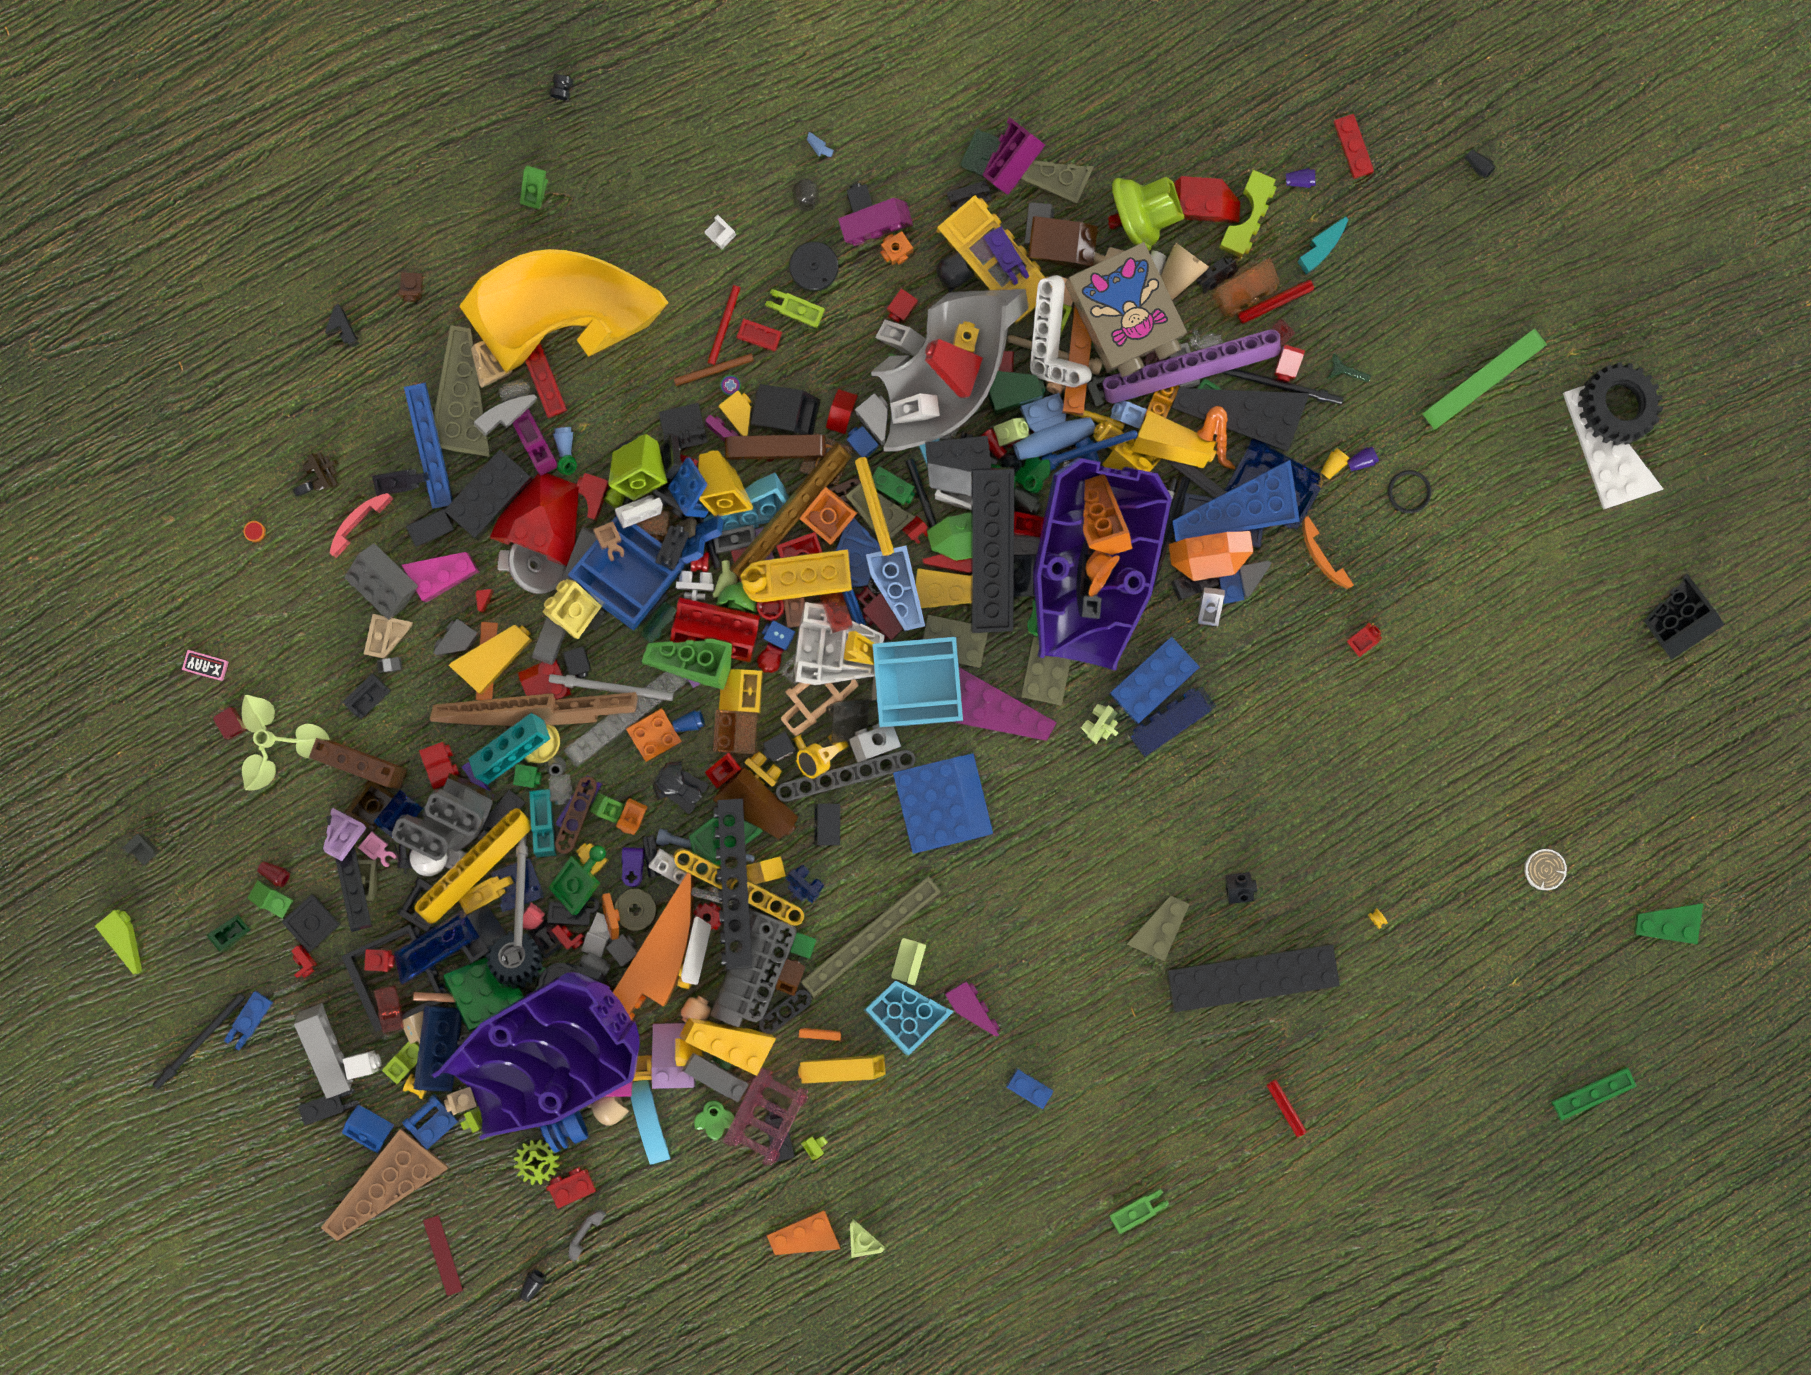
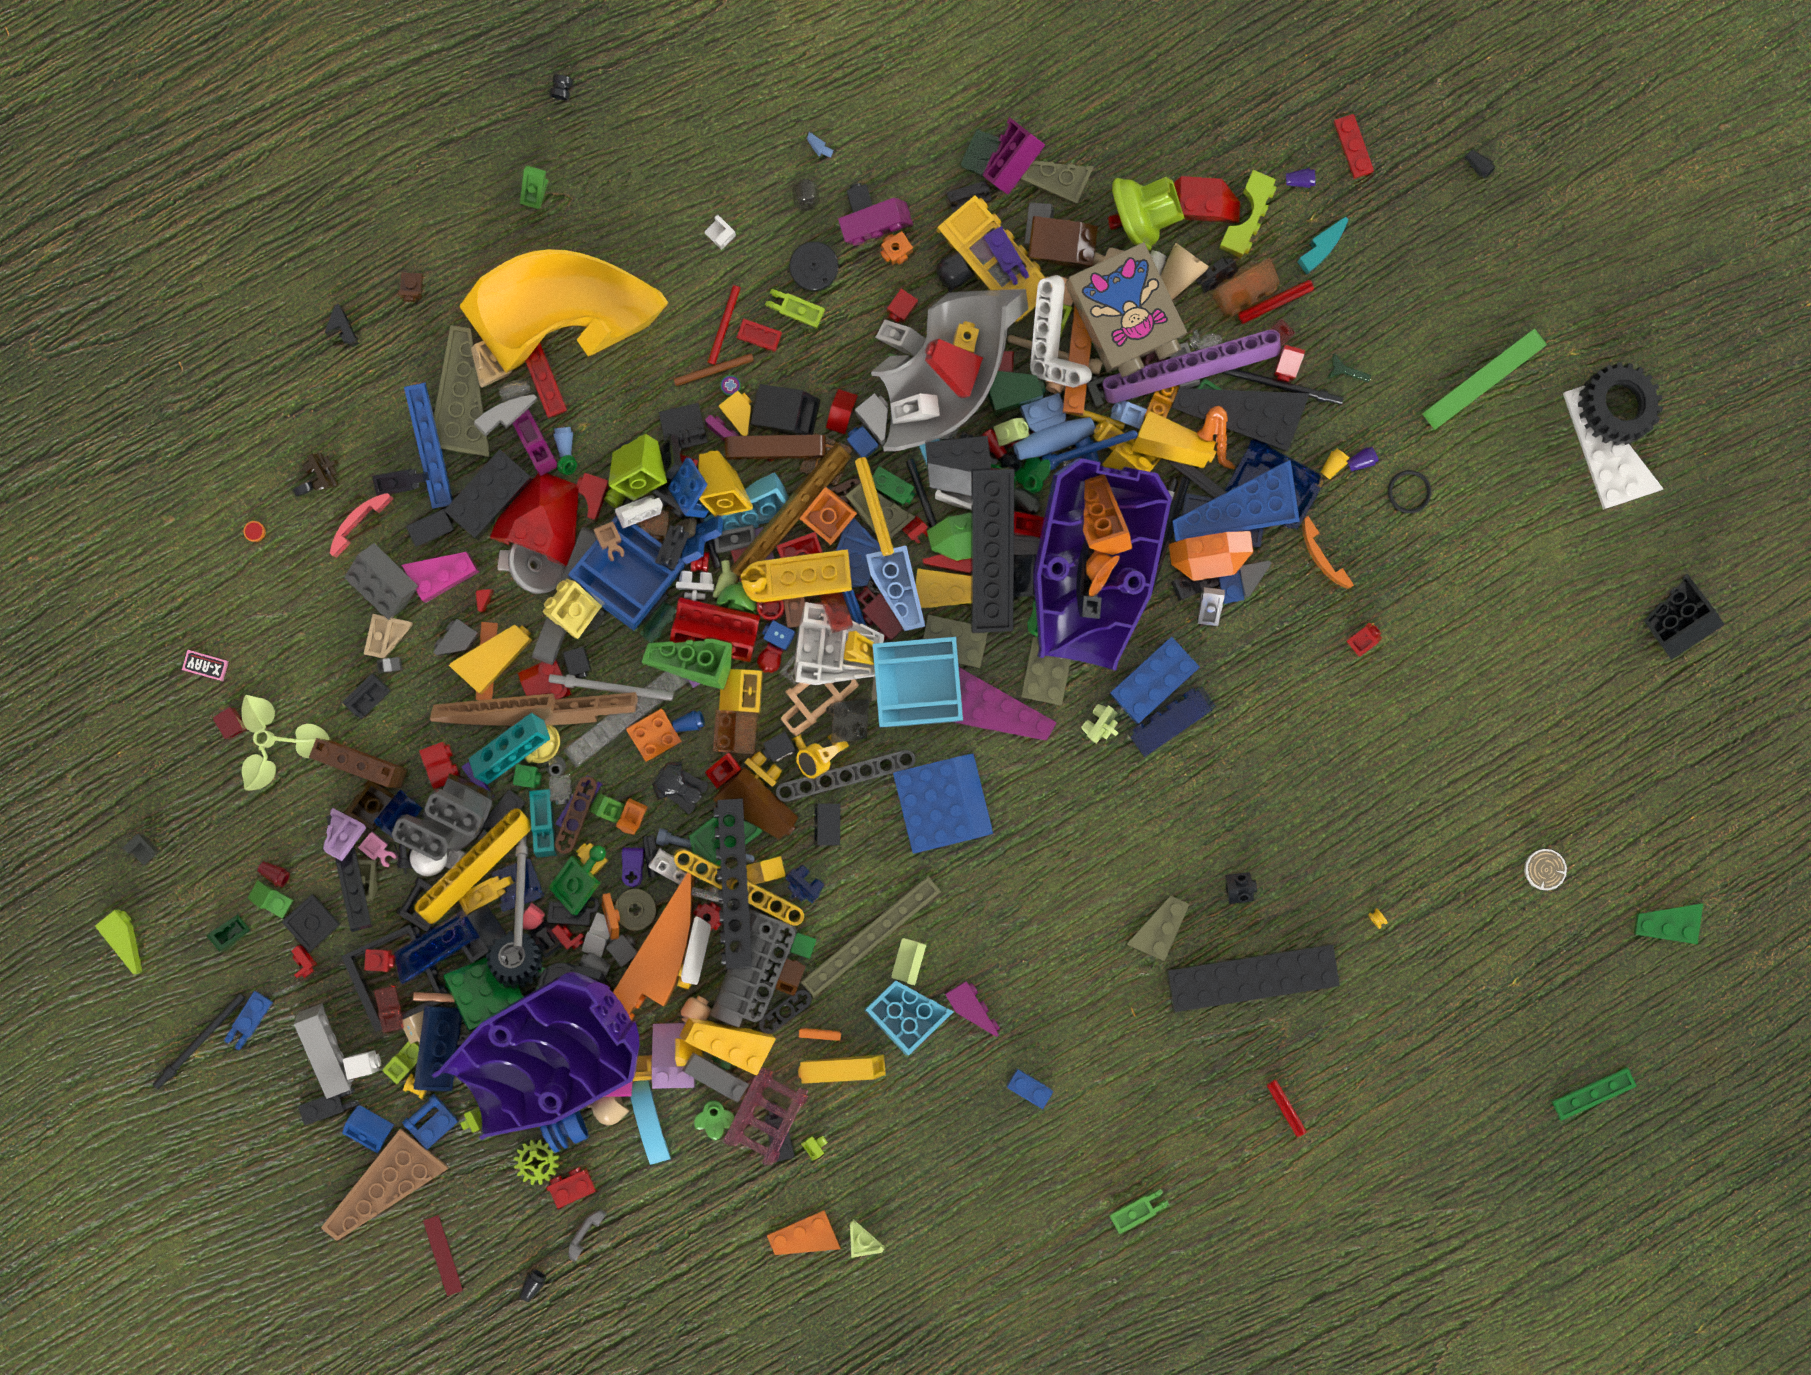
(460, 1101): tan bracket -> none
(864, 747): light grey brick -> none

